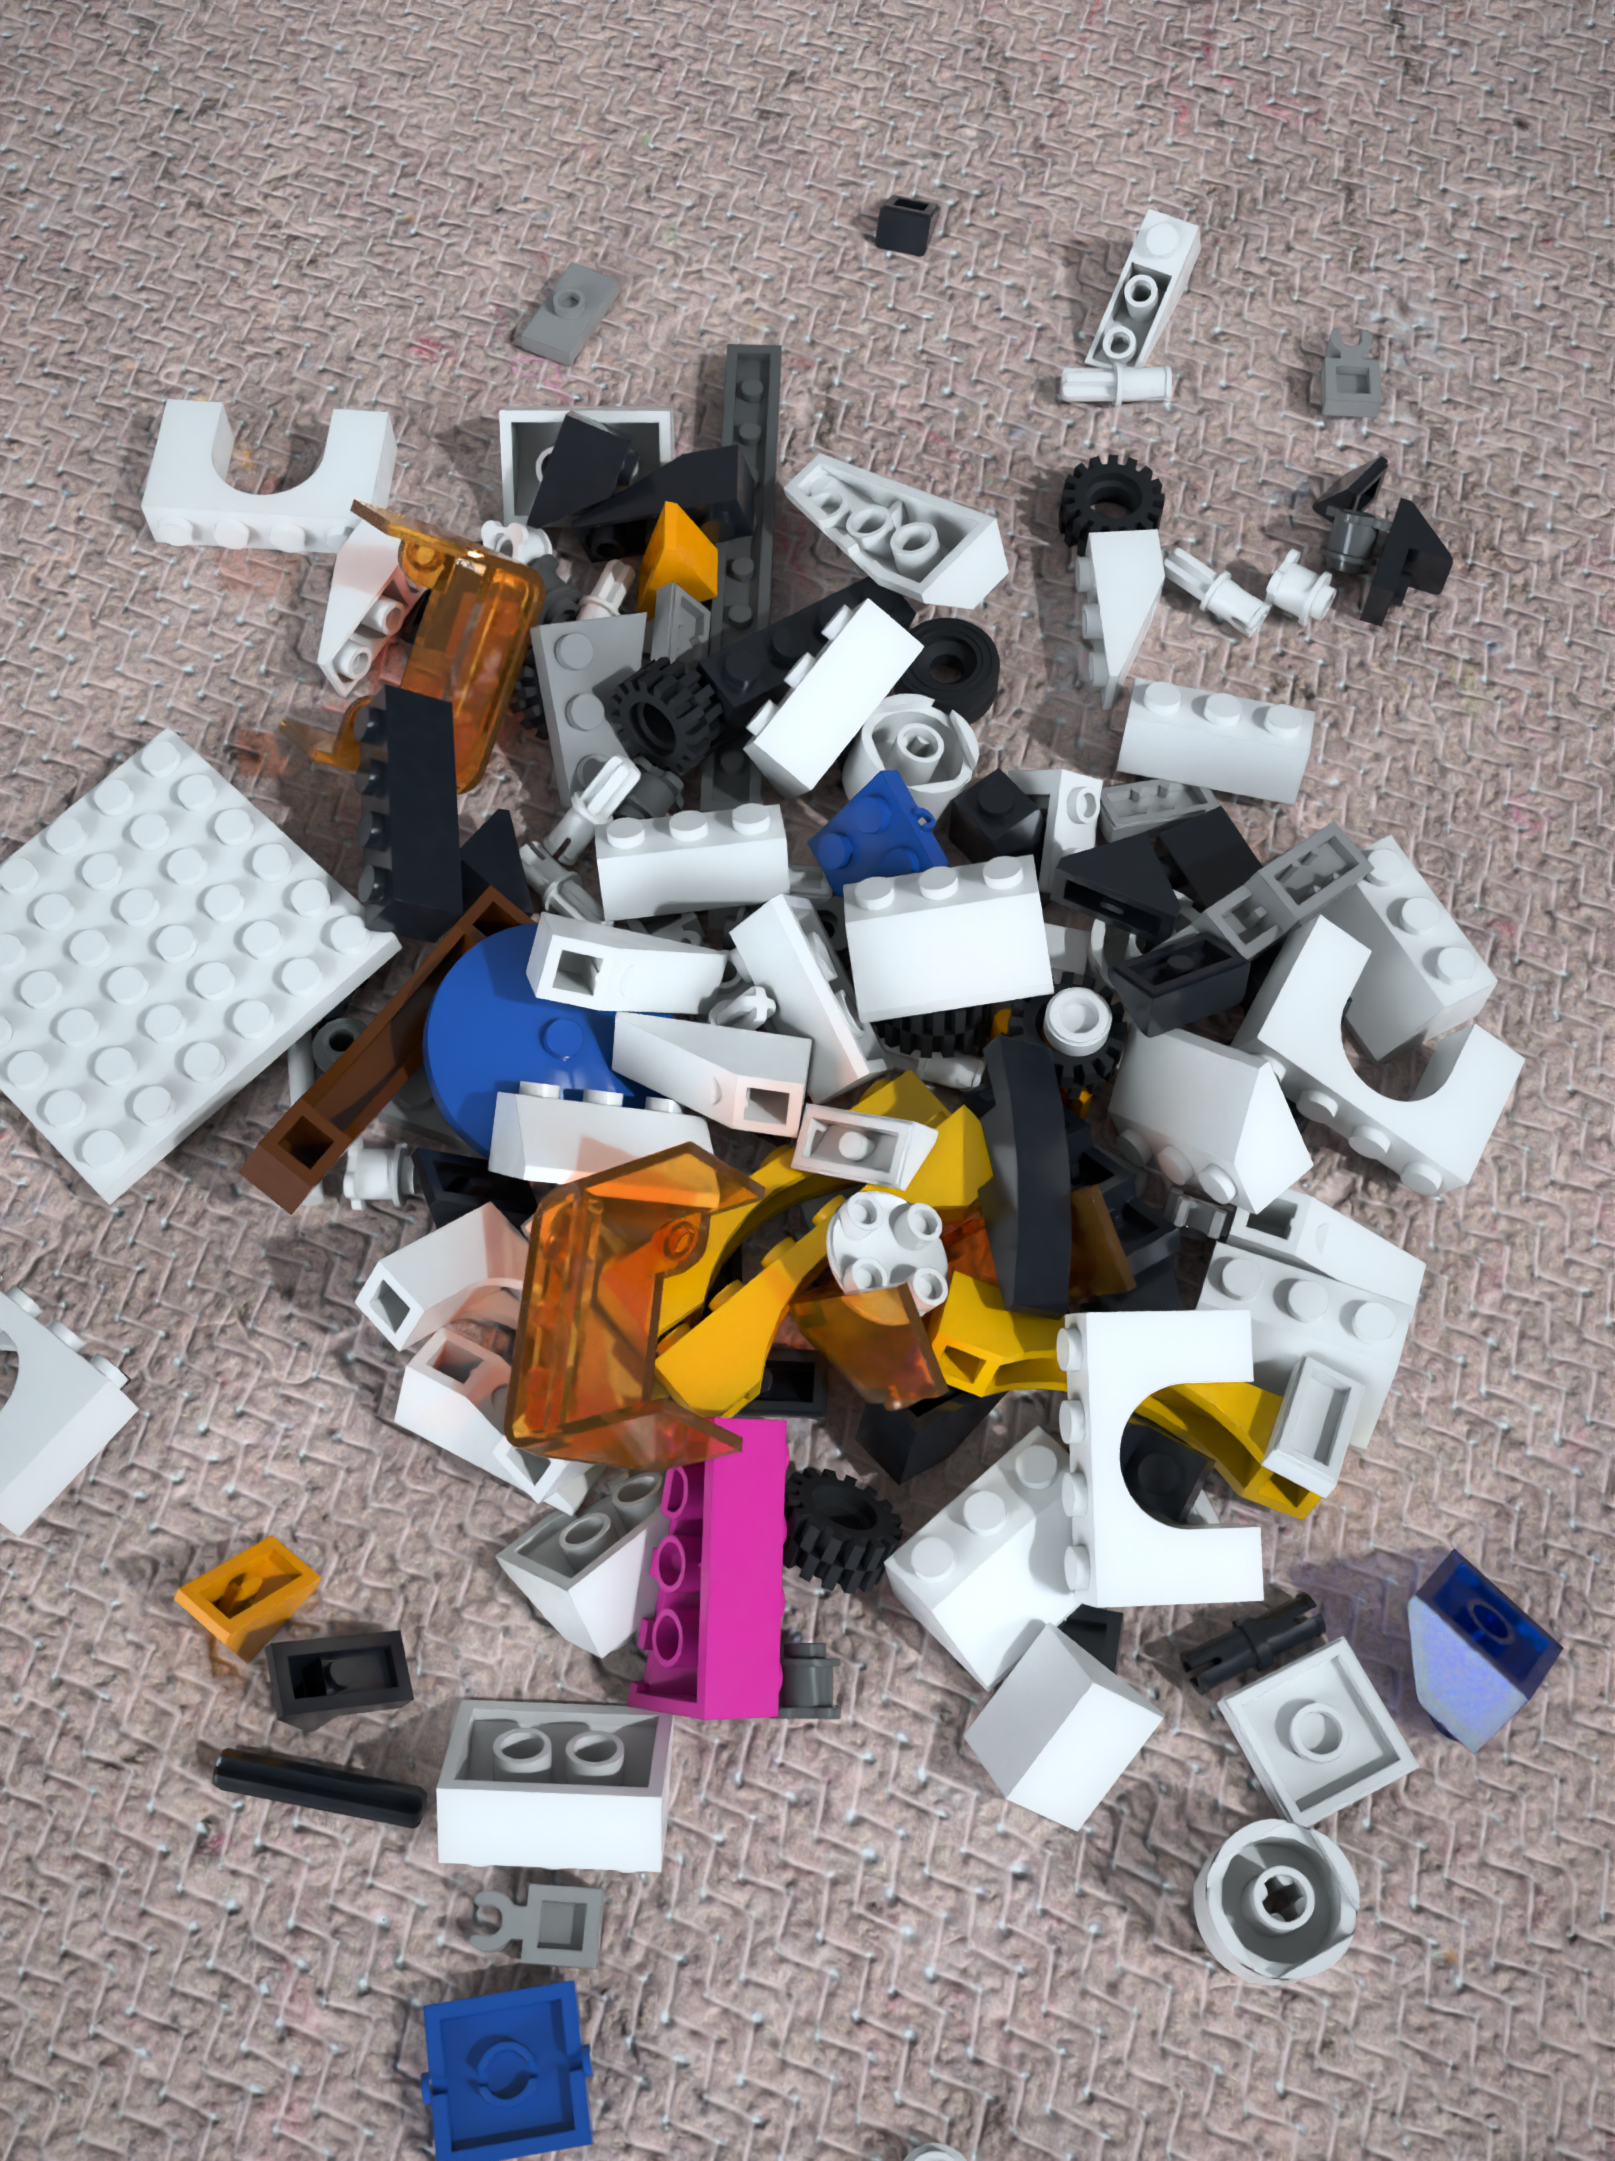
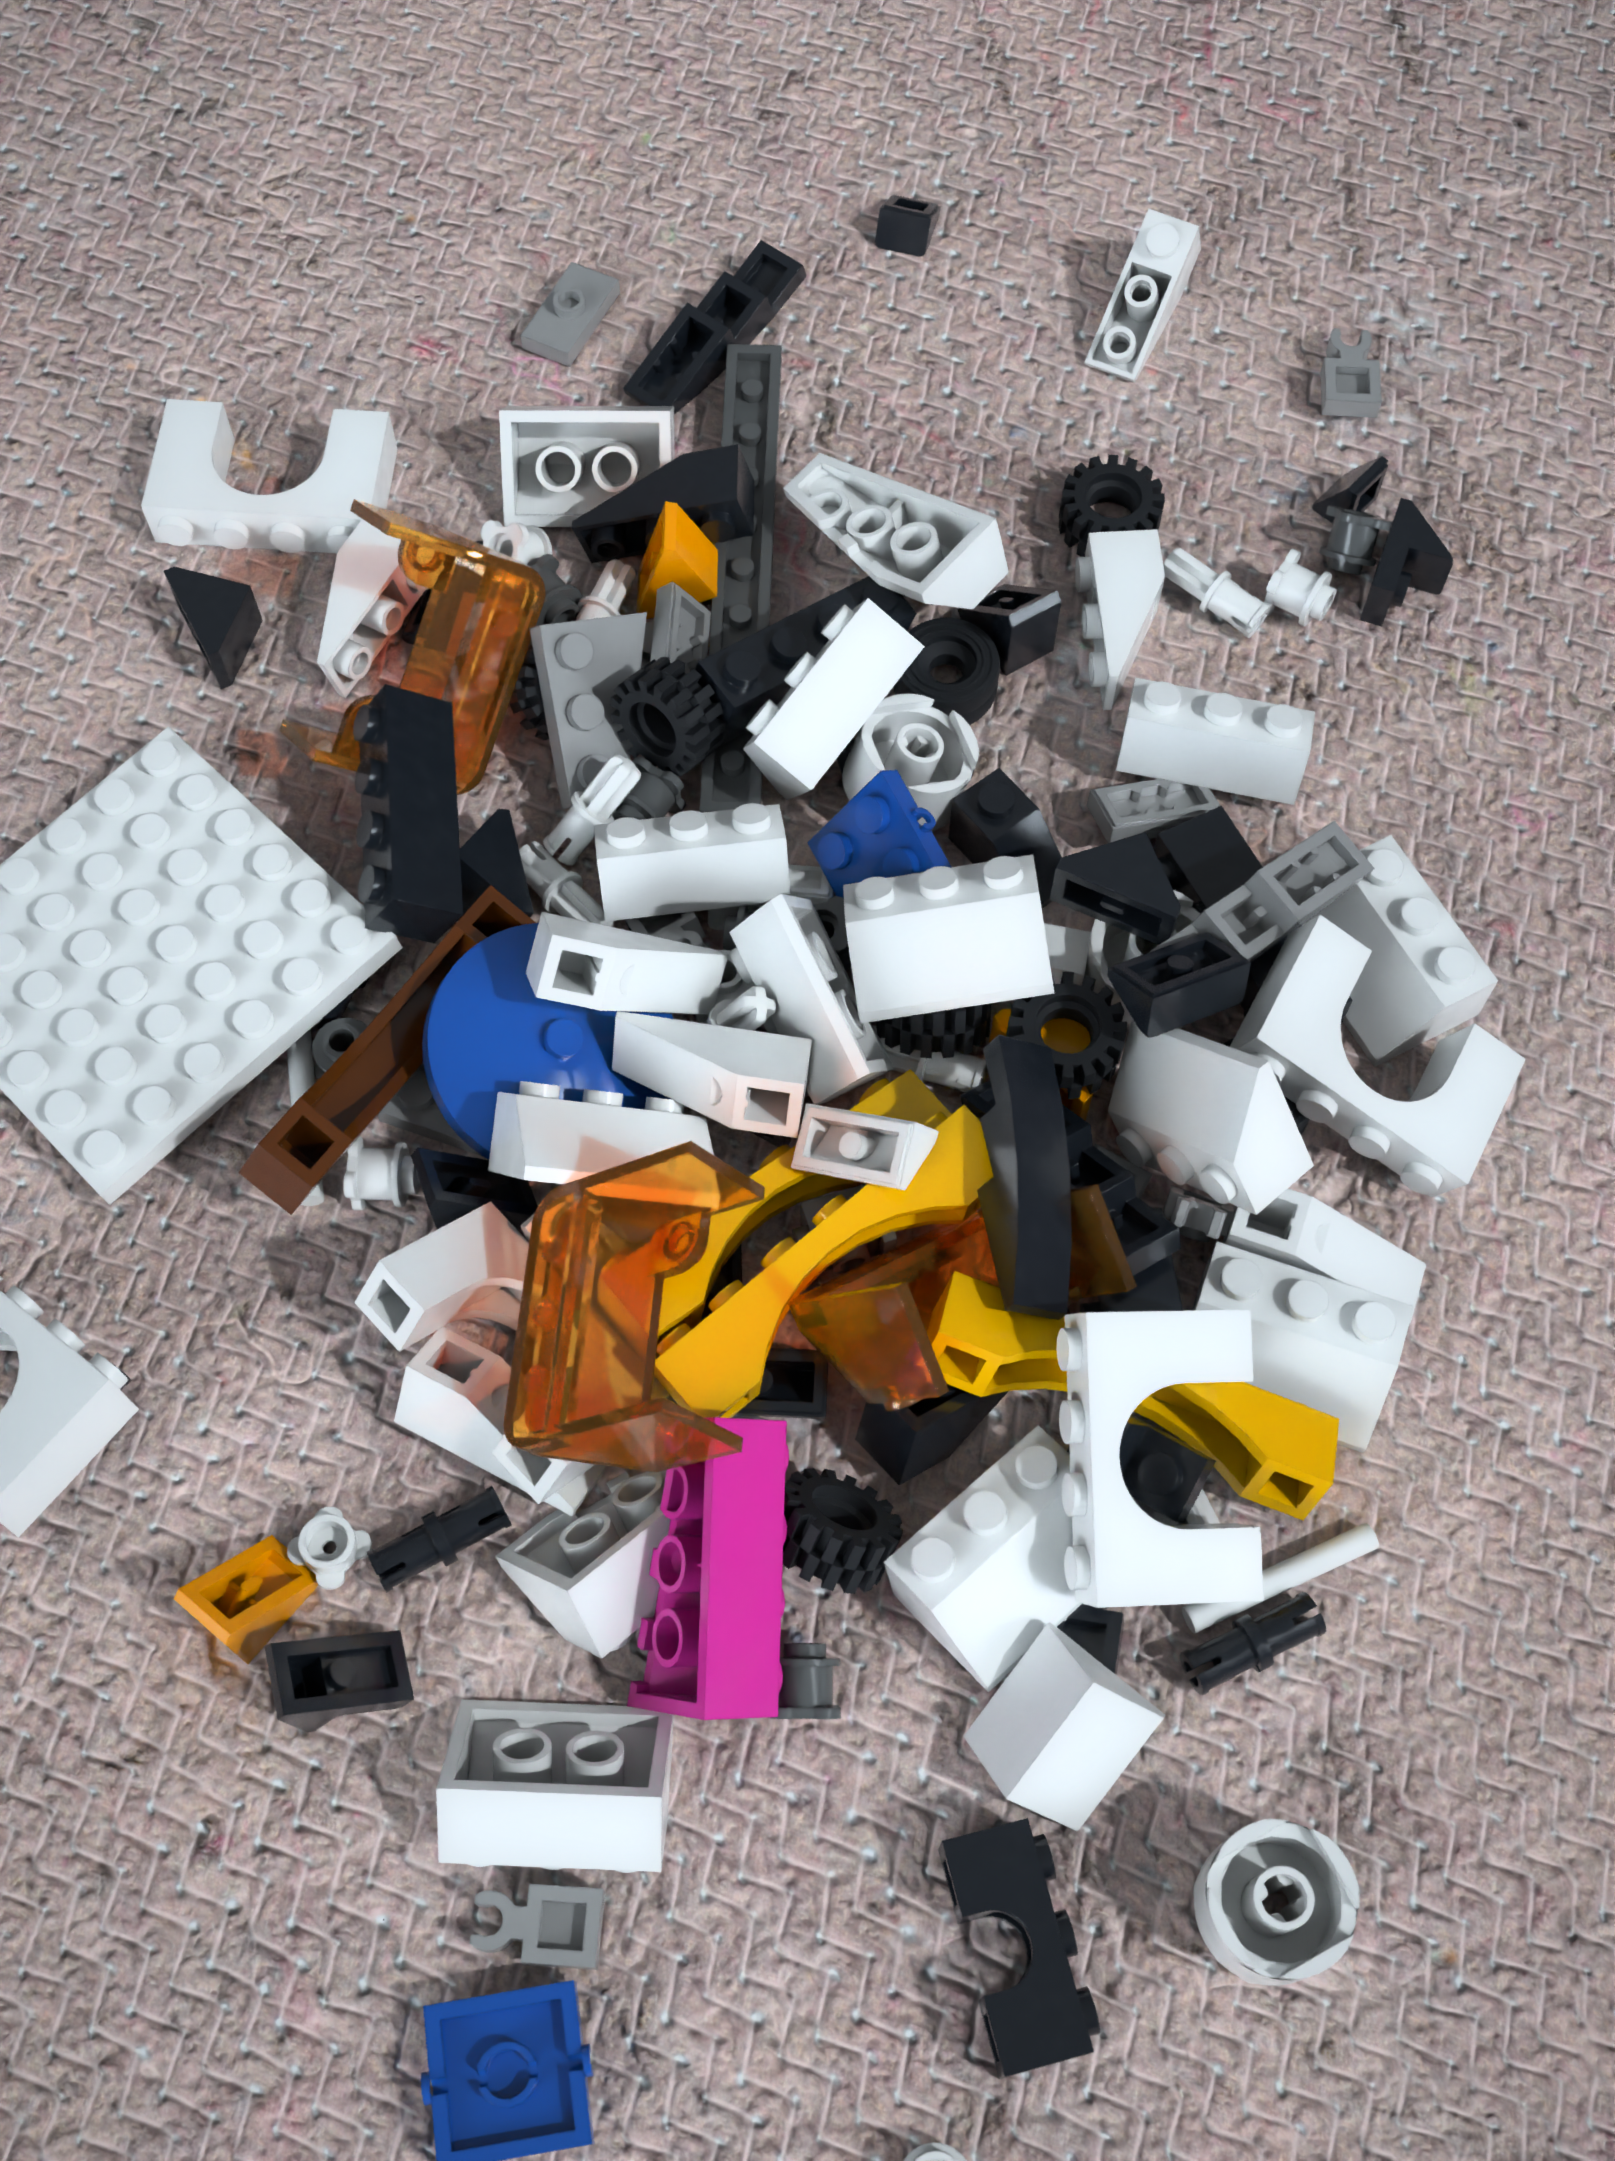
(220, 617): none -> black slope
(320, 1788): black axle -> none
(324, 1528): none -> white plate
(438, 1539): none -> black pin
(582, 469): black slope -> none
(731, 313): none -> black slope
(888, 1241): white dish -> none
(1005, 1878): none -> black arch
(1019, 622): none -> black slope
(1072, 813): white bracket -> none
(1077, 1021): white tile -> none
(1116, 384): white axle -> none
(1289, 1574): none -> white bar
(1314, 1426): white tile -> none
(1317, 1734): white plate -> none
(1473, 1653): clear blue slope -> none

